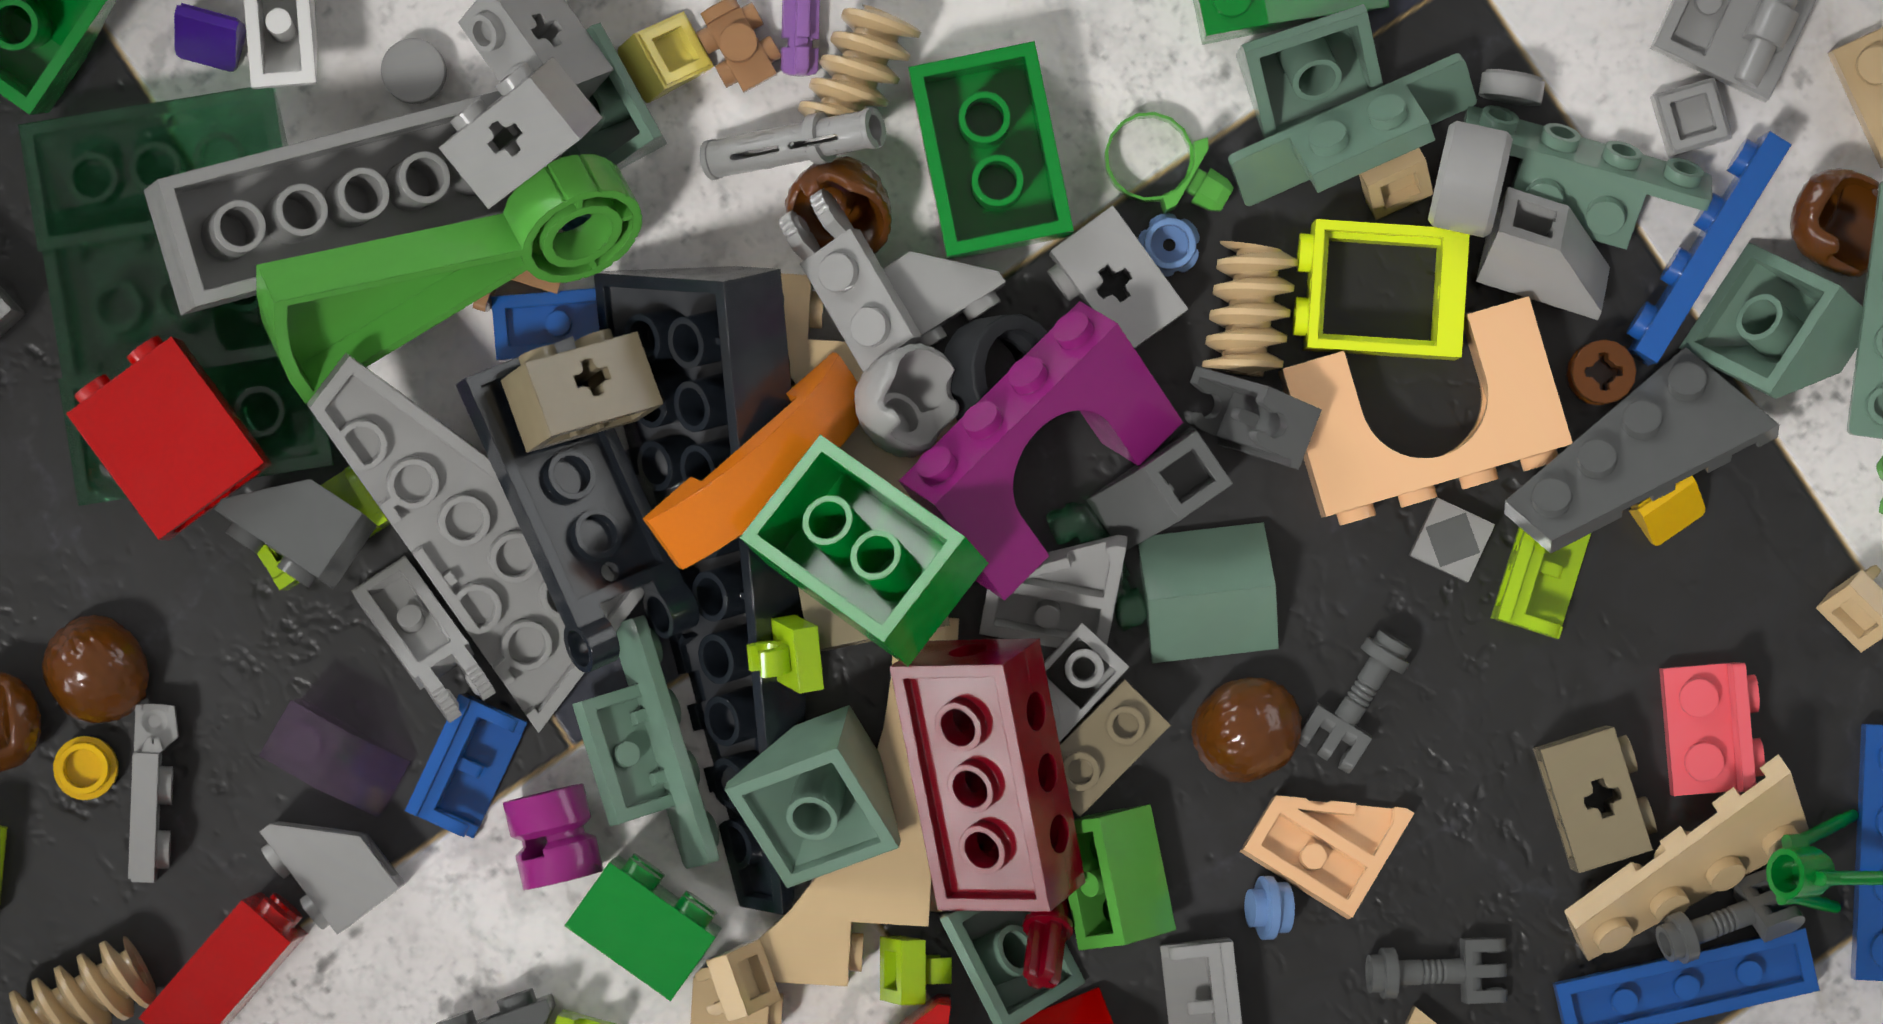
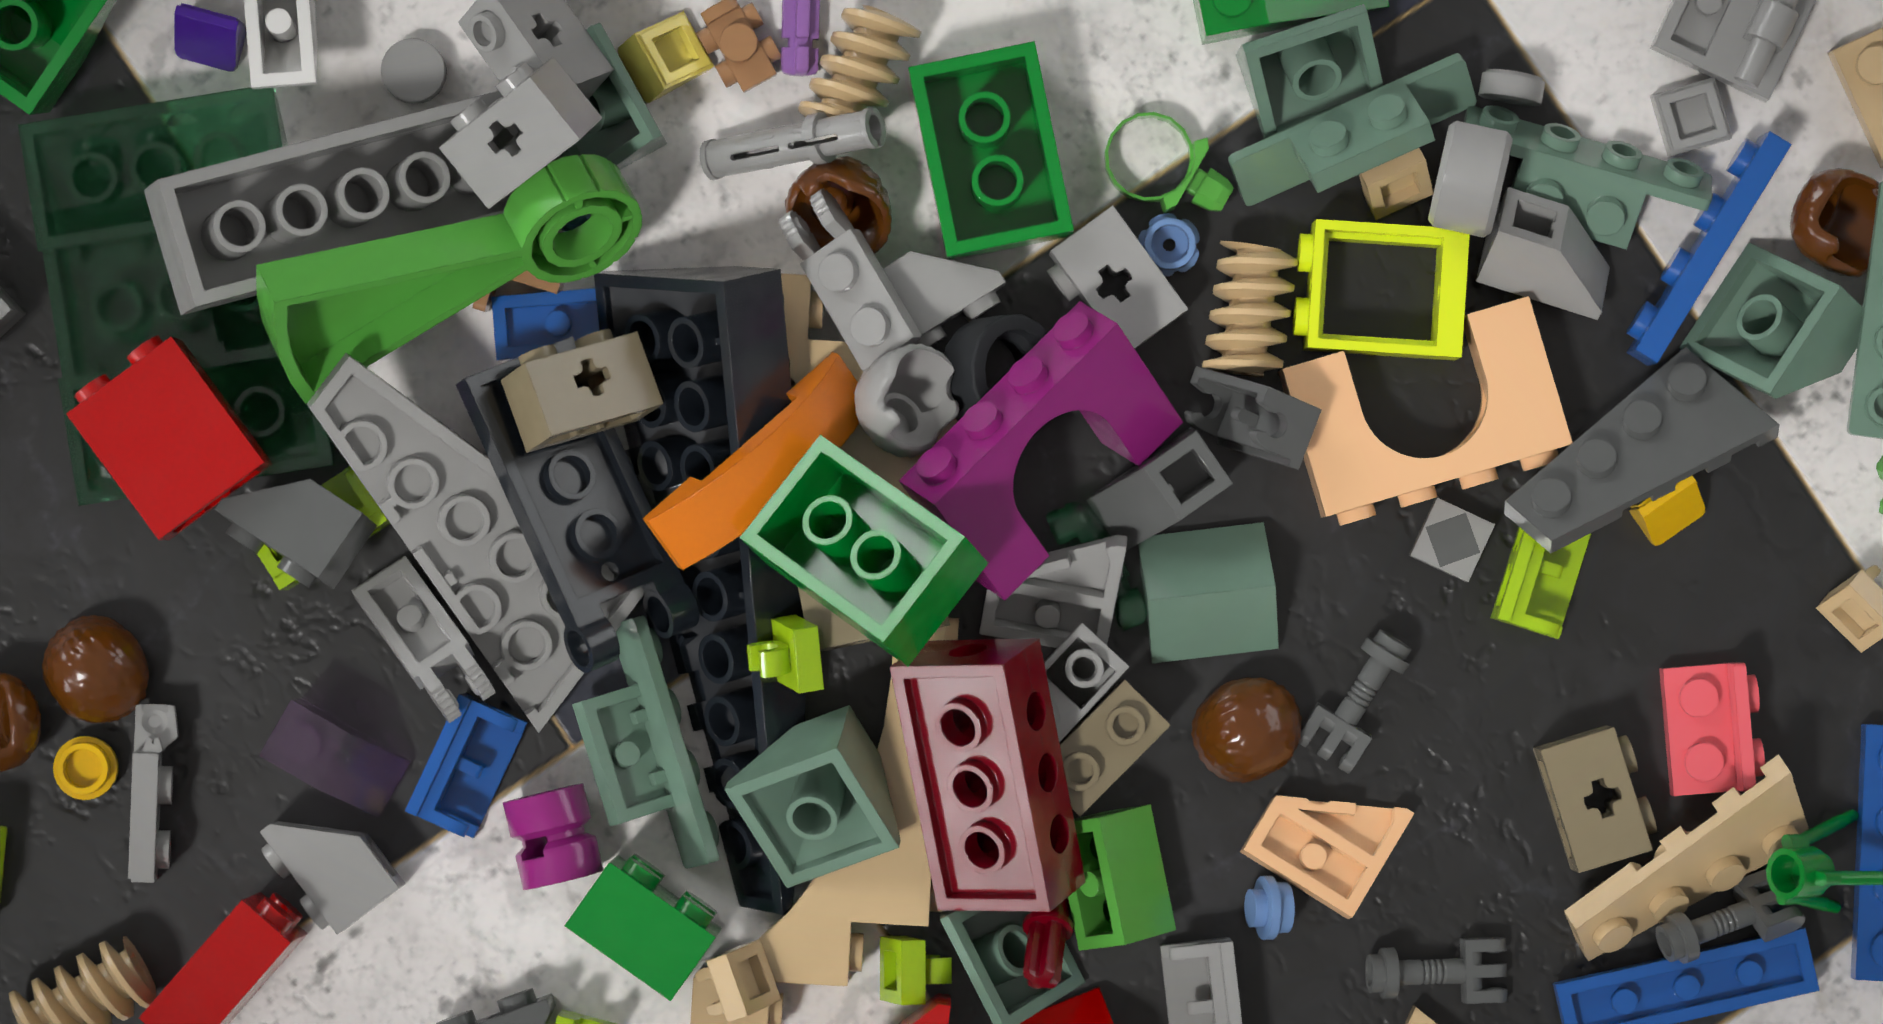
(1588, 373): reddish brown wheel -> none

